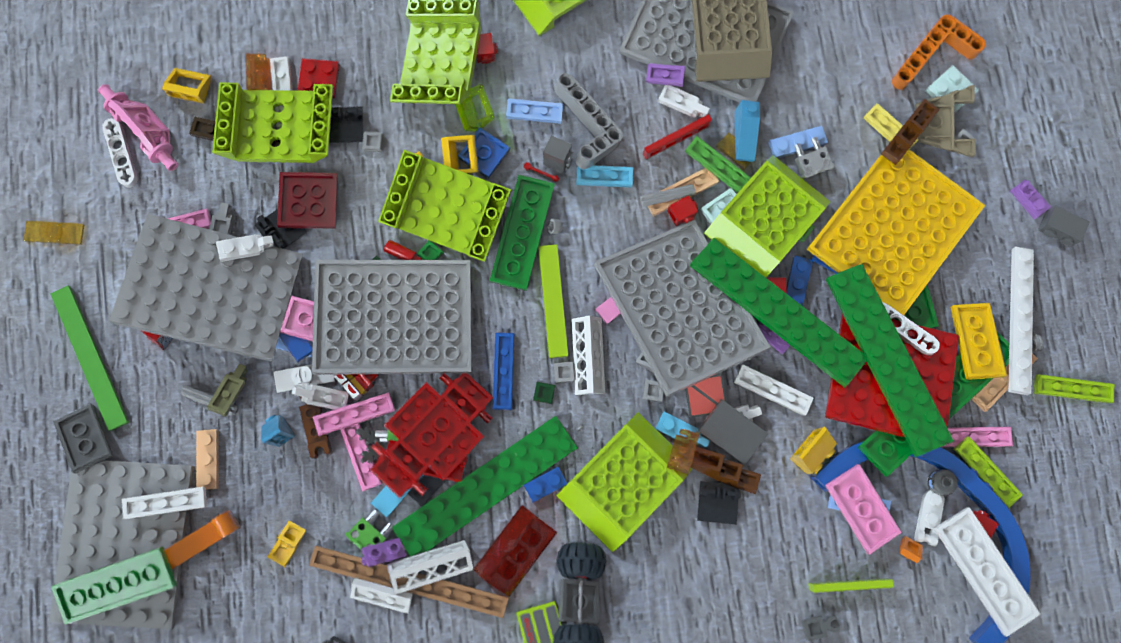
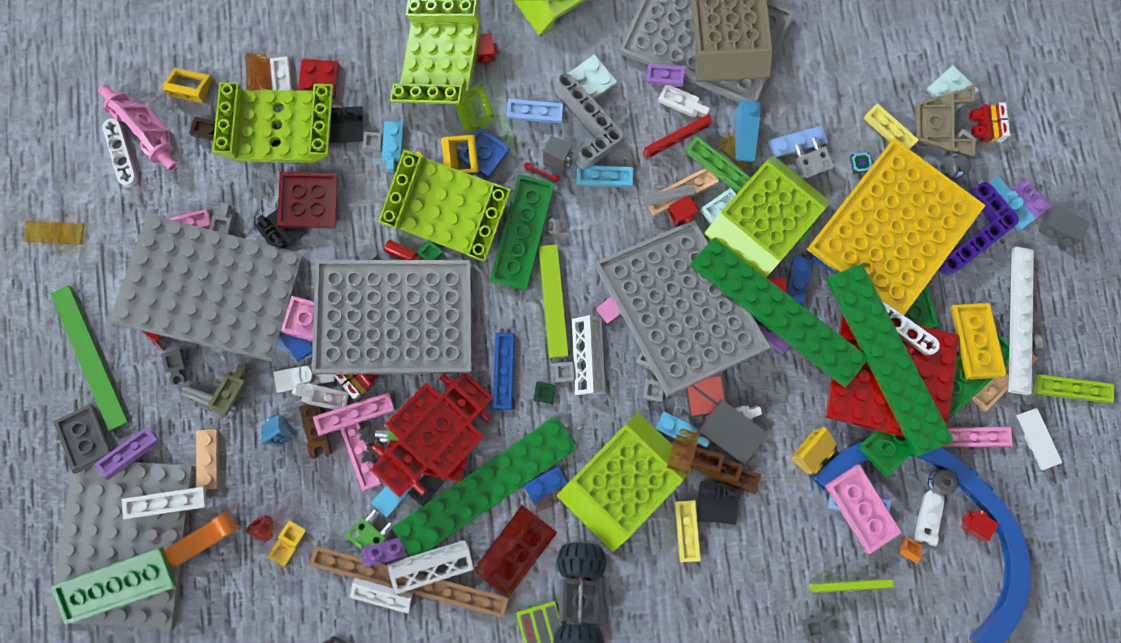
(126, 453): none -> medium lavender plate
(174, 363): none -> dark grey plate
(243, 247): white hinge -> none
(261, 528): none -> clear red brick
(392, 144): none -> medium azure hinge
(594, 77): none -> light aqua plate
(687, 531): none -> light yellow plate
(773, 390): white plate -> none
(860, 162): none -> dark green tile
(910, 131): reddish brown slope -> none
(929, 46): orange beam -> none
(955, 166): none -> dark grey head
(984, 236): none -> dark purple beam
(987, 571): white plate -> none
(988, 471): lime tile -> none
(991, 123): none -> red hips
(1015, 202): none -> medium azure piece
(1039, 439): none -> white piece

